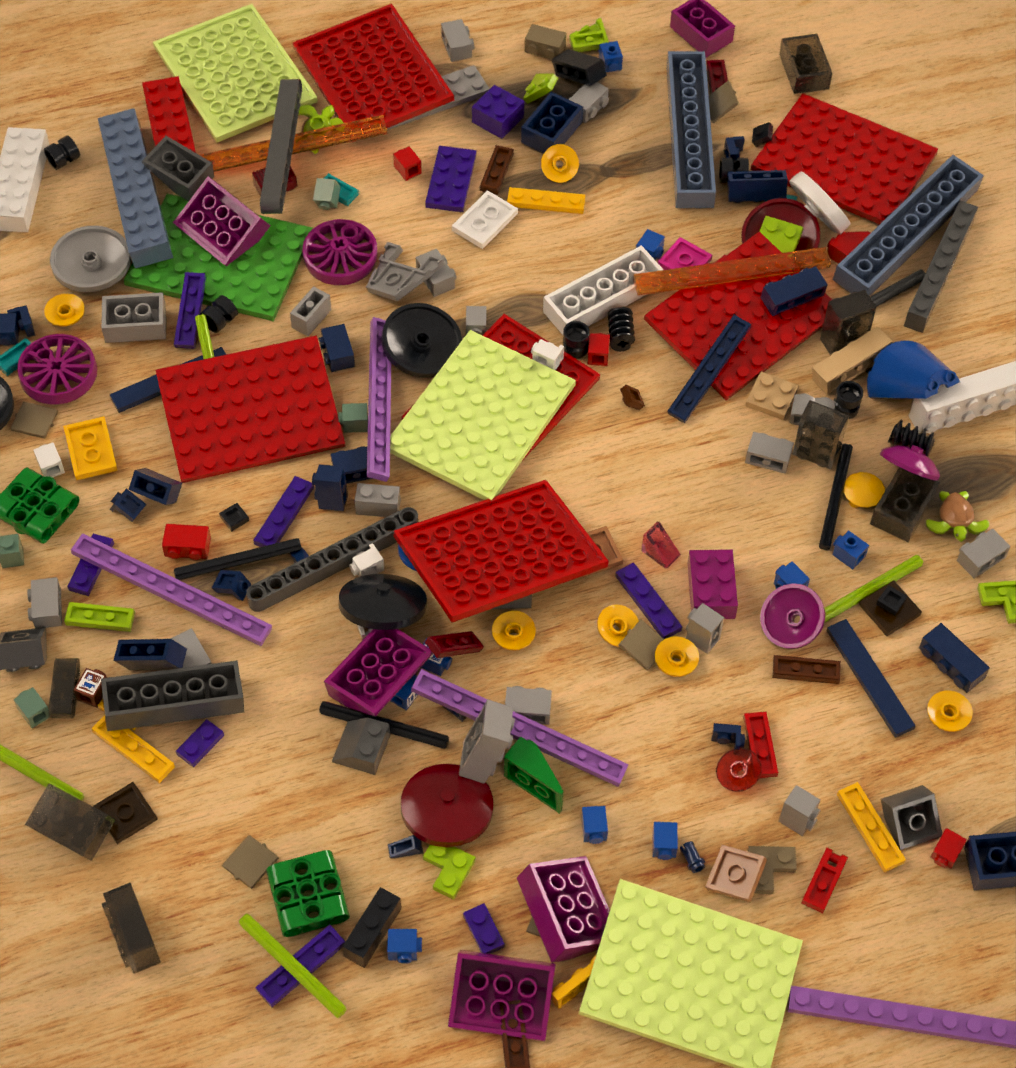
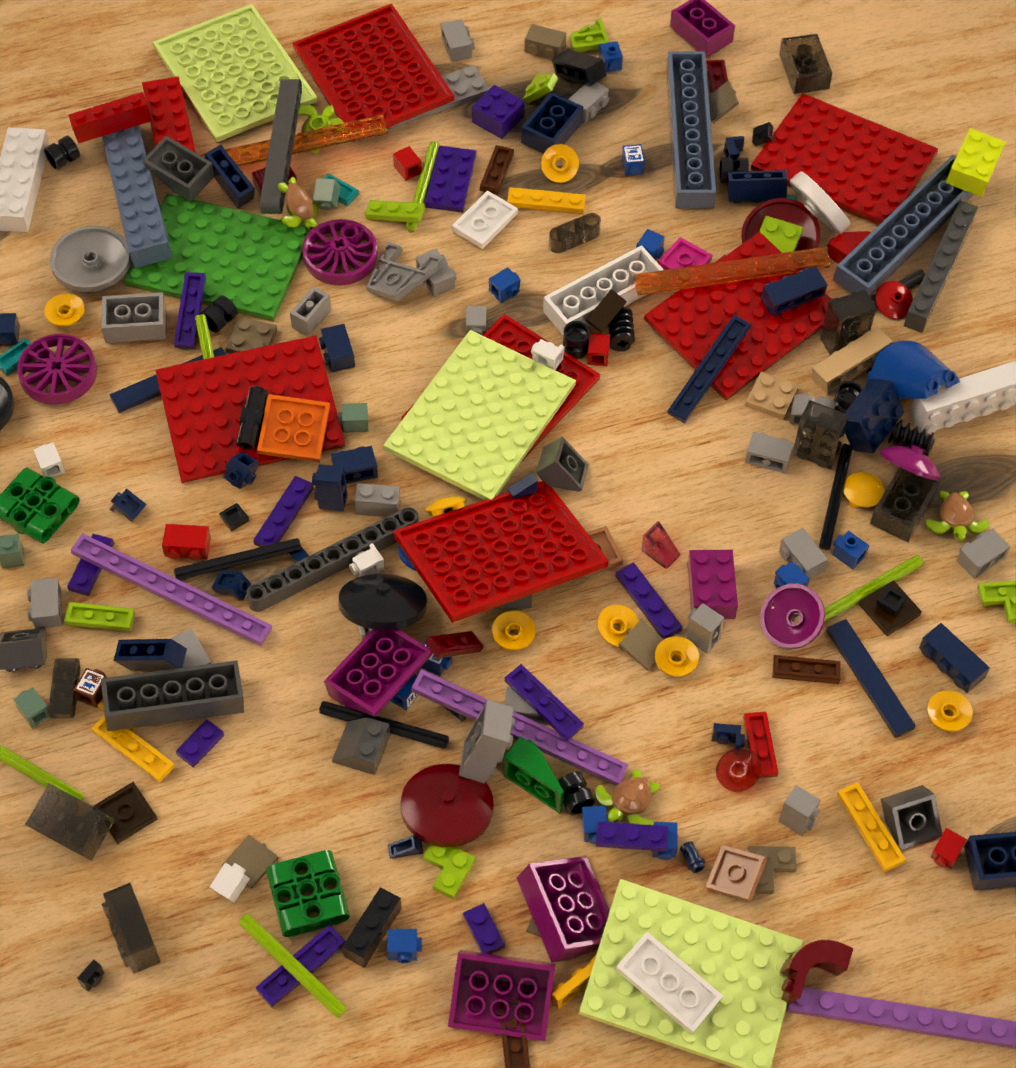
(24, 320): dark blue bracket -> none
(34, 420): dark tan piece -> none
(90, 448): yellow plate -> none
(91, 975): none -> black plate
(110, 117): none -> red slope
(155, 486): dark blue brick -> none
(220, 222): magenta slope -> none
(230, 176): none -> dark blue brick
(230, 881): none -> white brick
(241, 470): none -> dark blue brick
(250, 335): none -> dark tan plate
(252, 418): none -> black piece
(293, 428): none -> orange plate
(298, 206): none -> animal
(378, 406): medium lavender plate -> none
(395, 211): none -> lime plate
(420, 339): black dish -> none
(424, 179): none -> lime axle
(438, 506): none -> yellow dish
(504, 285): none -> blue brick
(524, 487): none -> dark blue piece
(544, 702): none -> dark purple plate
(562, 466): none -> dark grey slope
(574, 233): none -> clear smoke beam
(575, 792): none -> black wheel
(606, 311): none -> dark brown tile
(628, 799): none -> animal
(632, 397): reddish brown plate -> none
(632, 836): none -> dark purple plate
(633, 159): none -> blue brick
(669, 983): none -> white plate
(803, 552): none -> light grey brick
(821, 954): none -> dark red arch
(824, 881): red plate -> none
(873, 415): none -> dark blue brick
(887, 303): none -> red dish
(975, 162): none -> neon yellow brick

